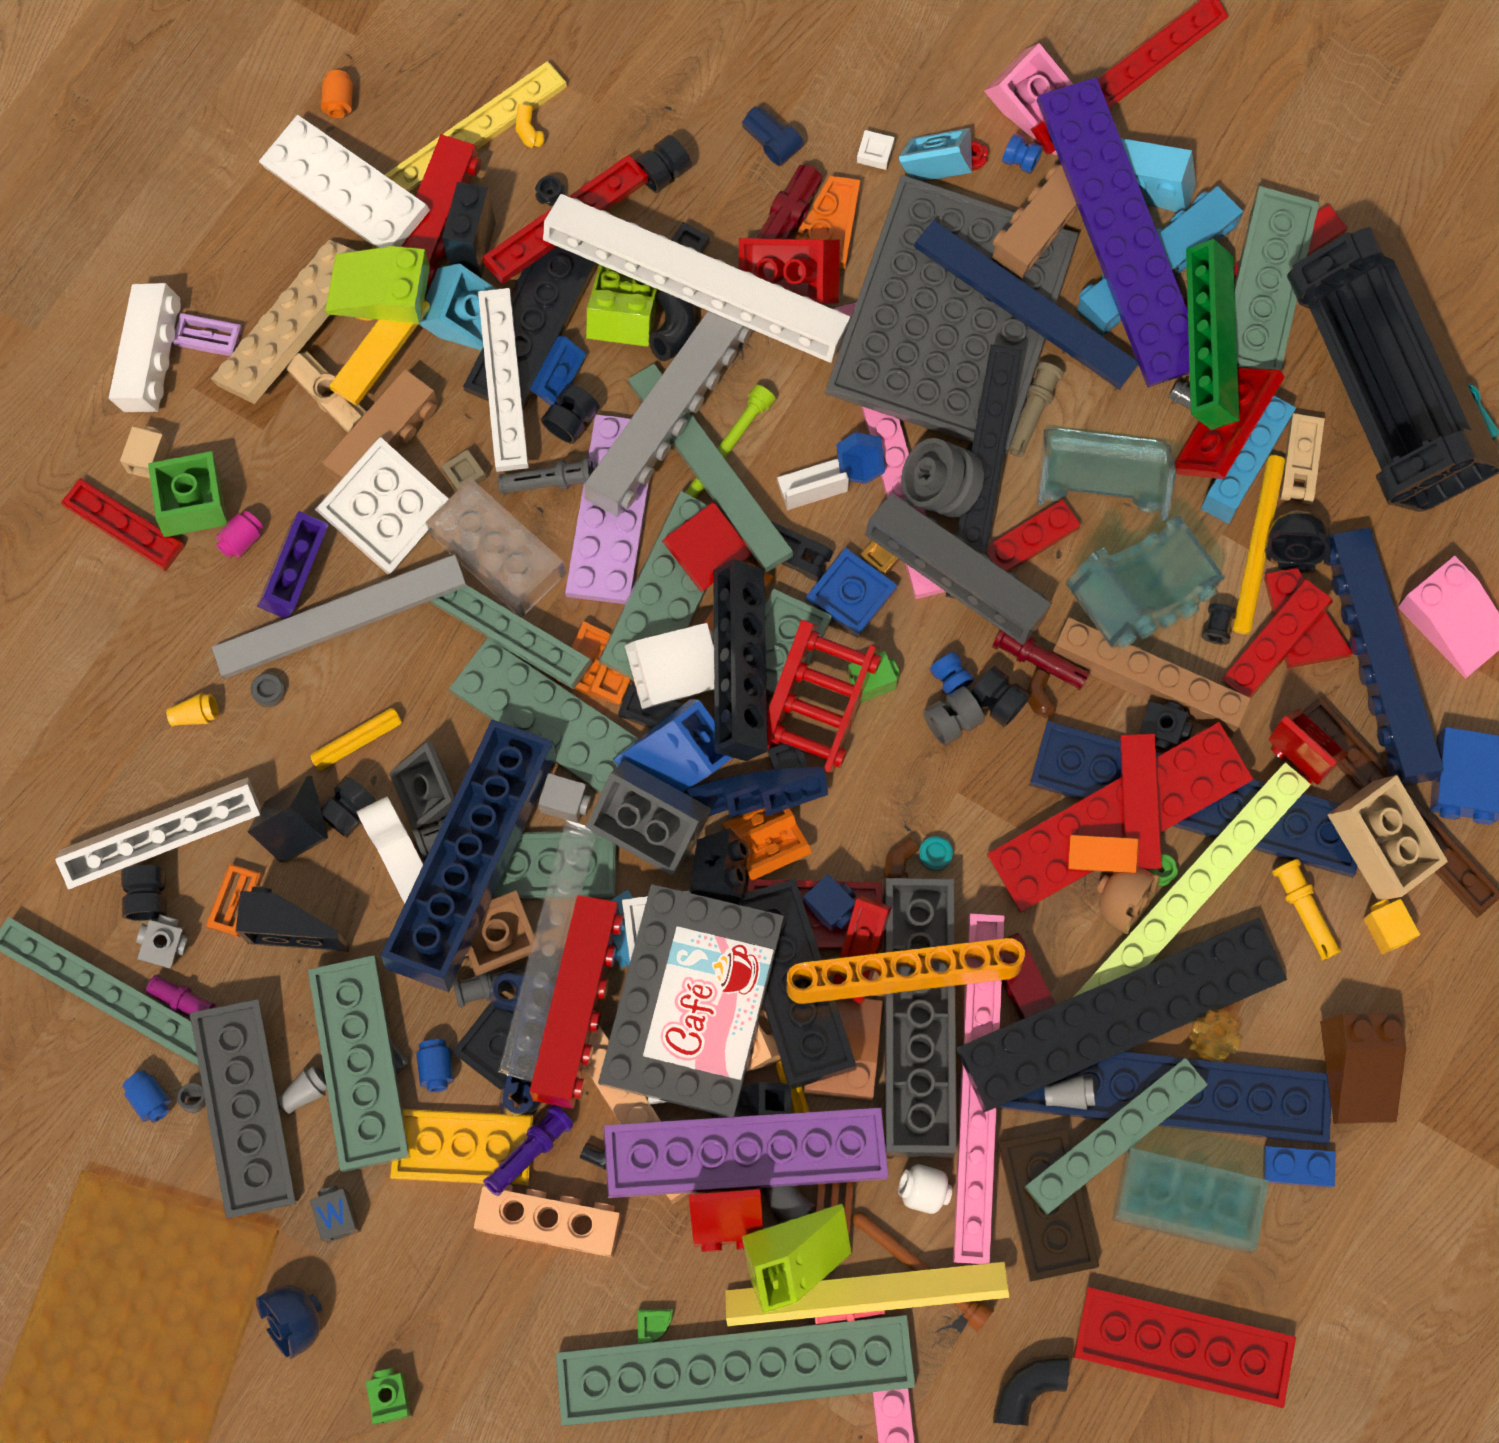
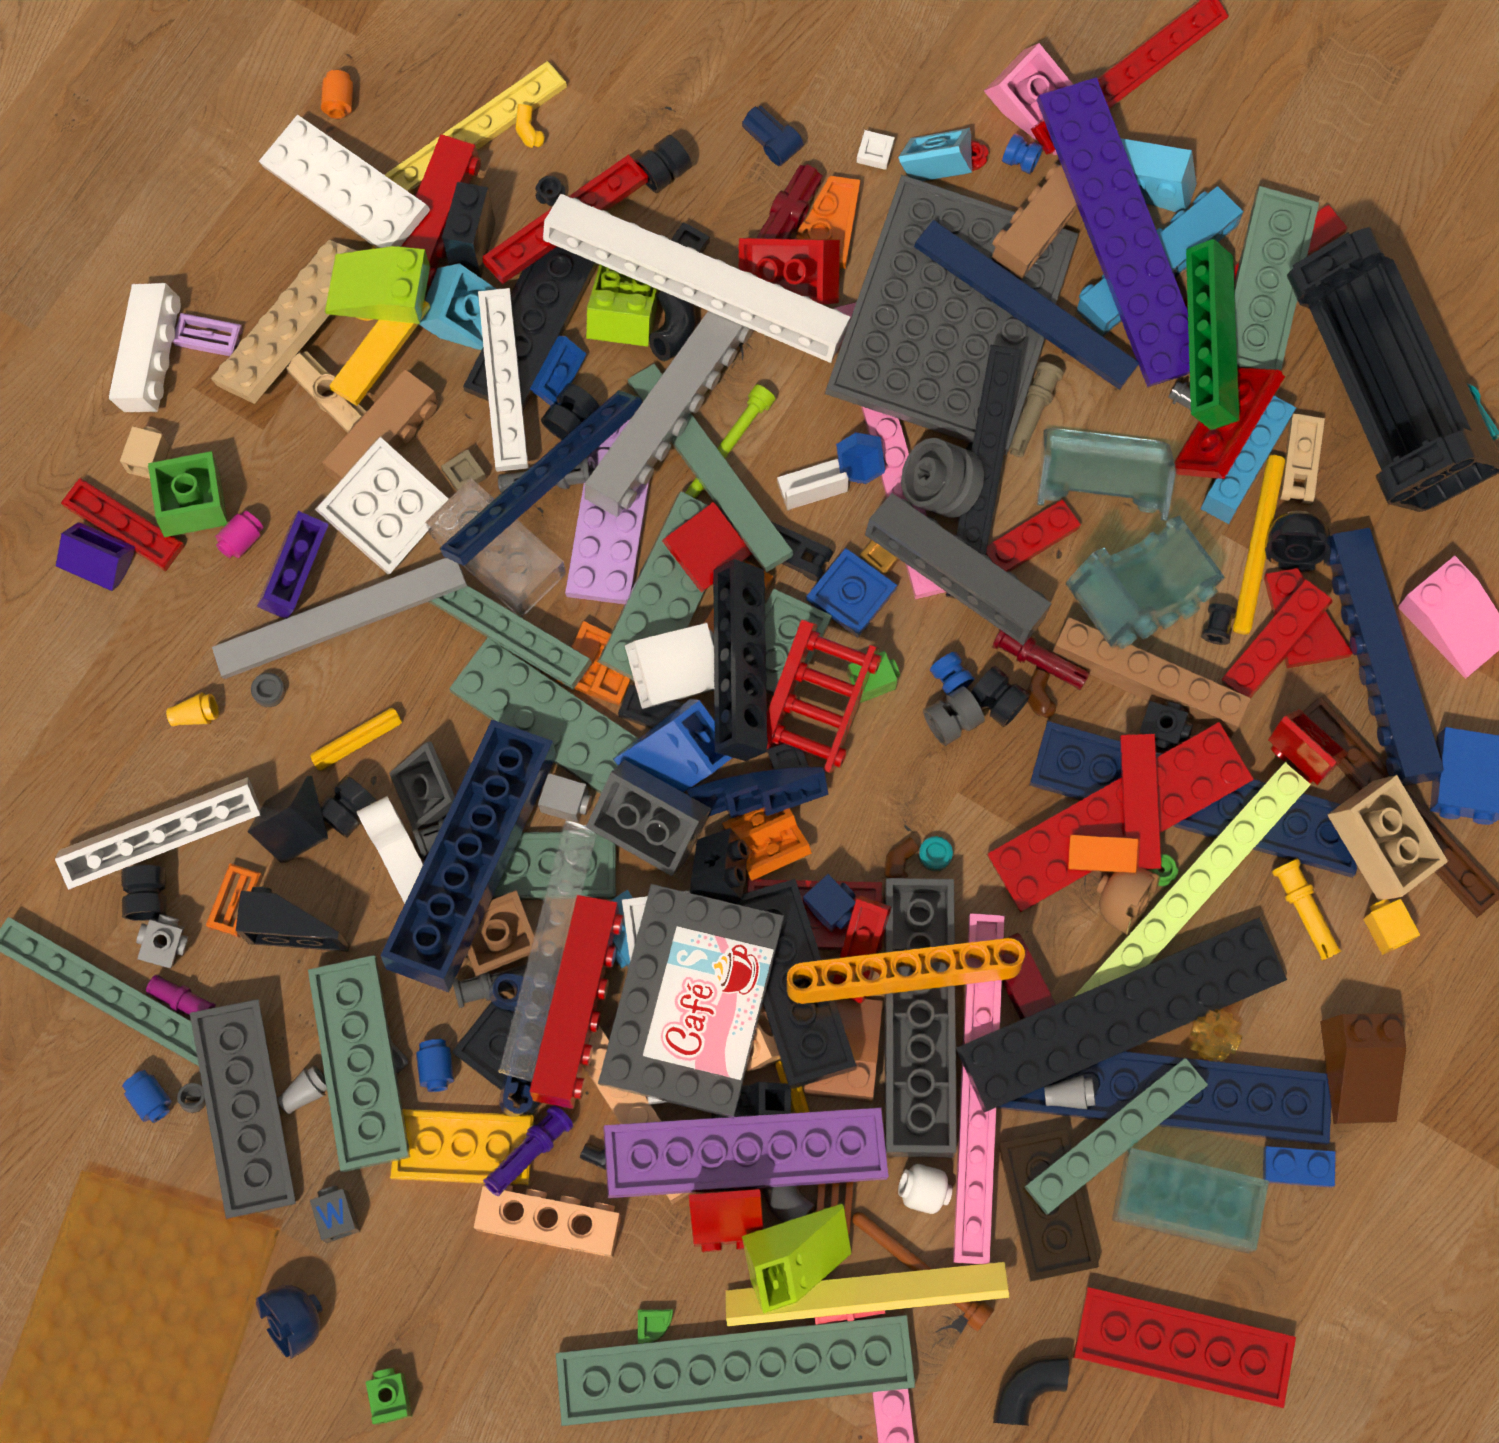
(94, 556): none -> dark purple brick
(540, 478): none -> dark blue tile

